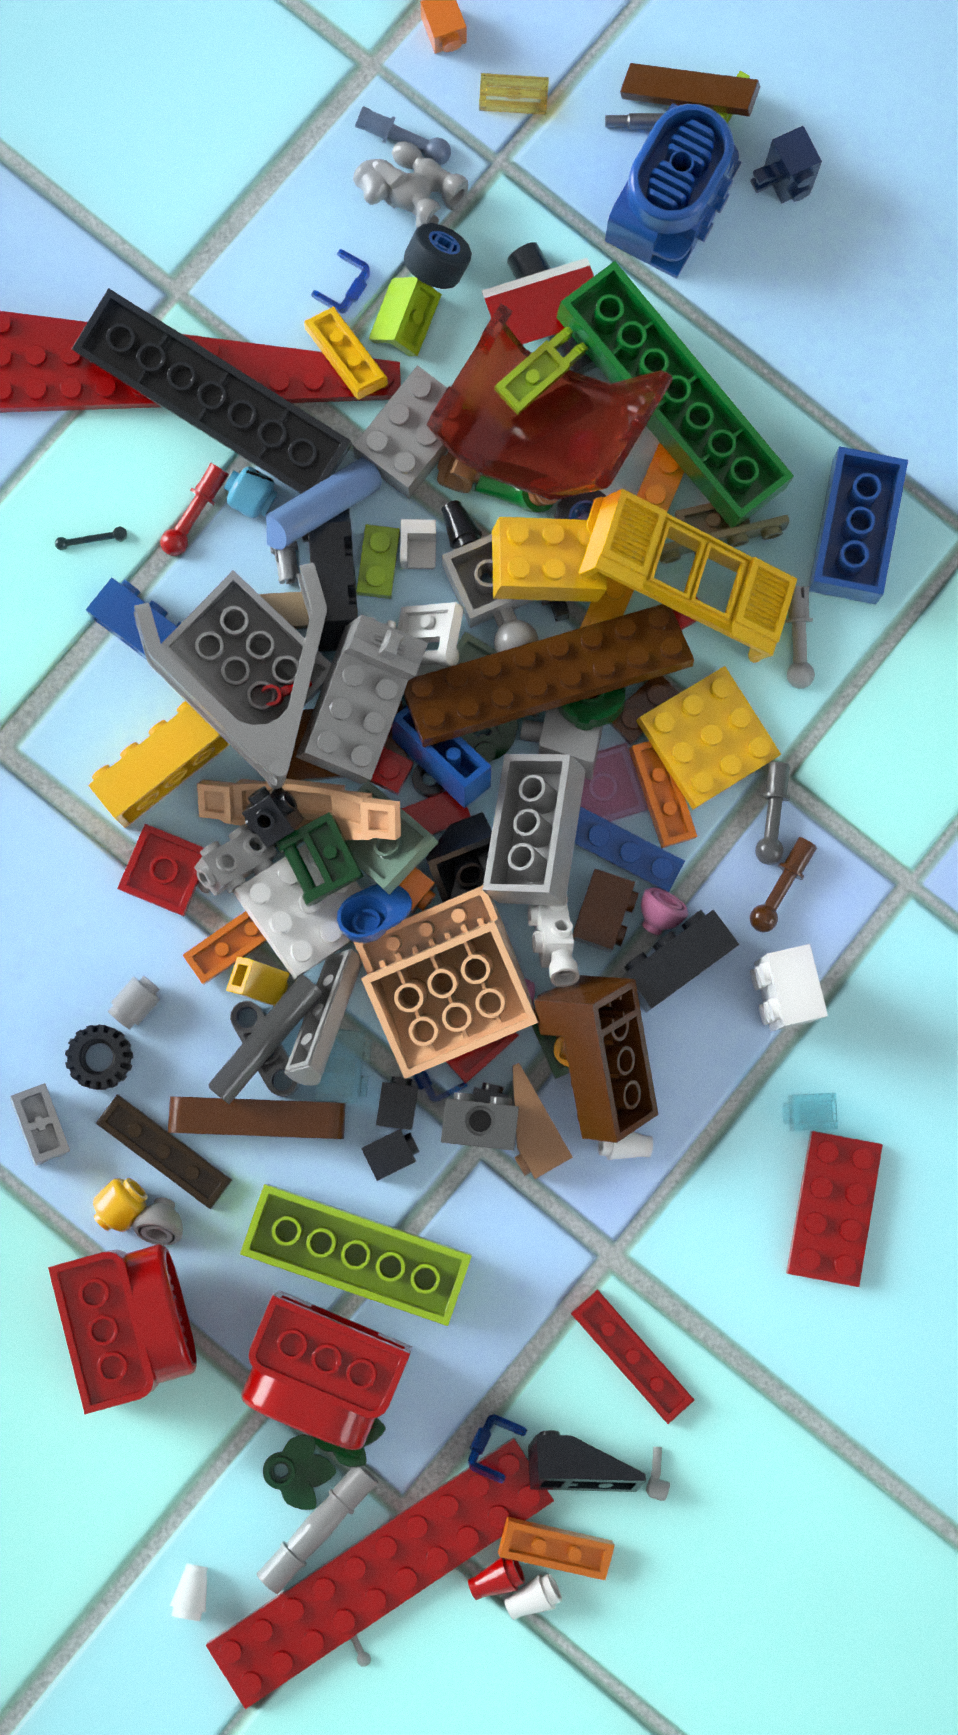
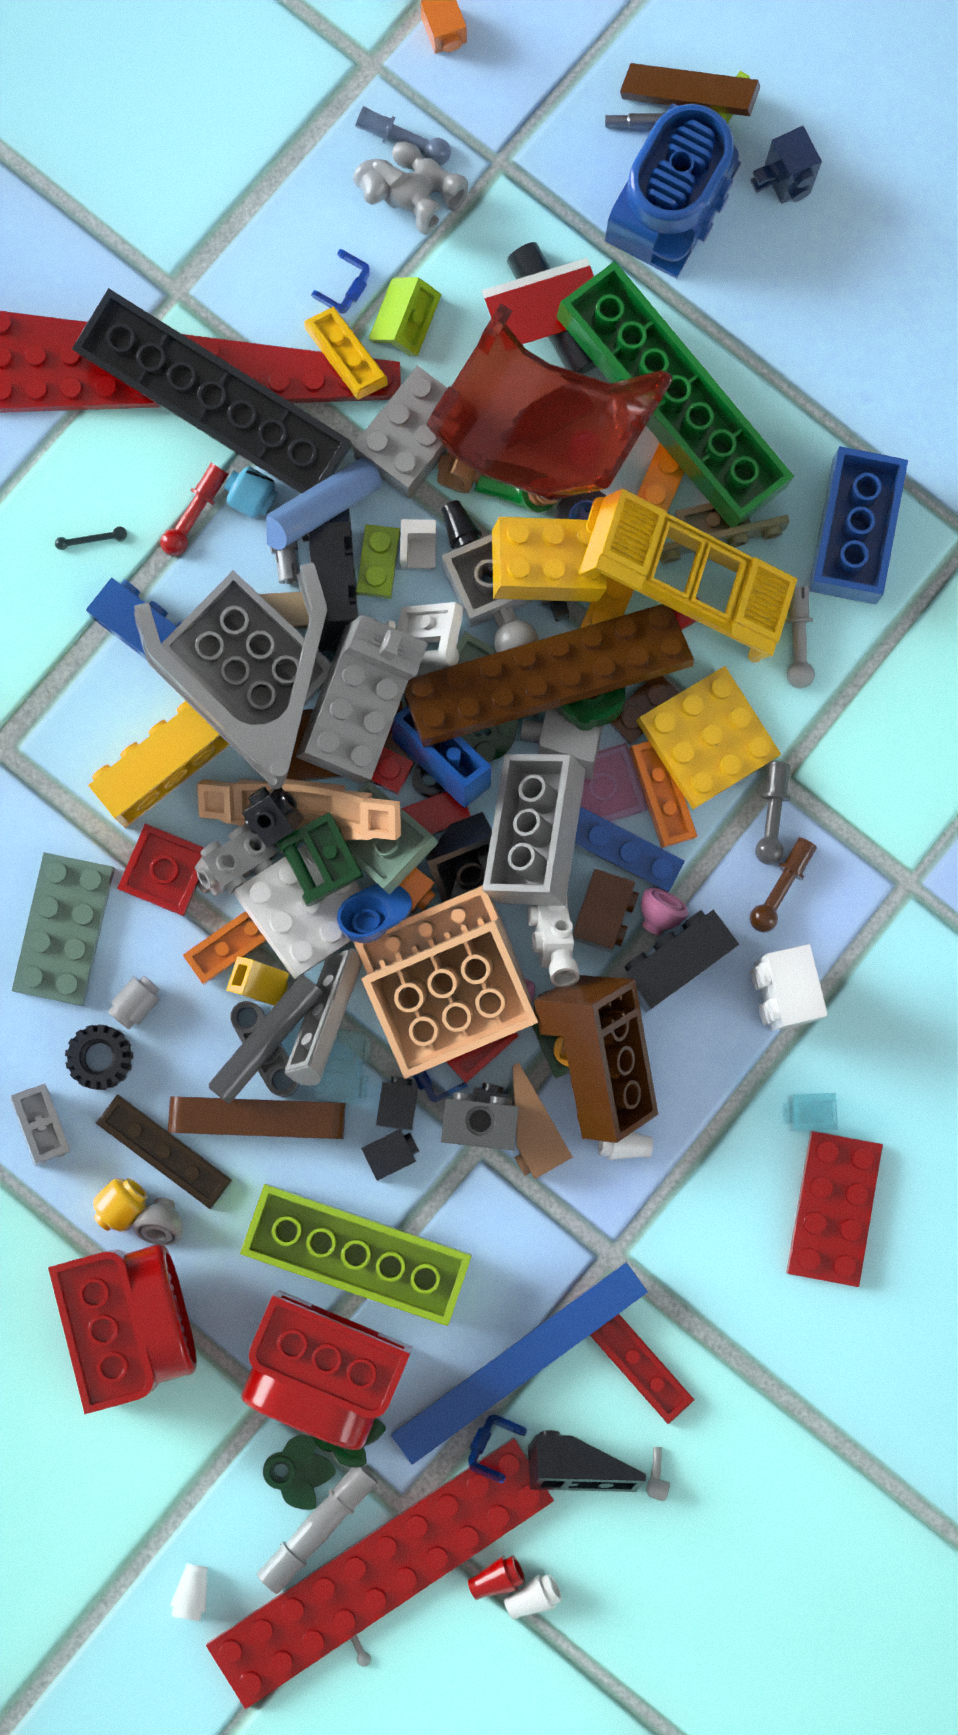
(63, 929): none -> sand green plate
(282, 692): red hand -> none
(437, 256): black wheel -> none
(516, 82): clear yellow tile -> none
(519, 1363): none -> blue tile
(538, 372): lime hinge -> none
(556, 1548): orange plate -> none

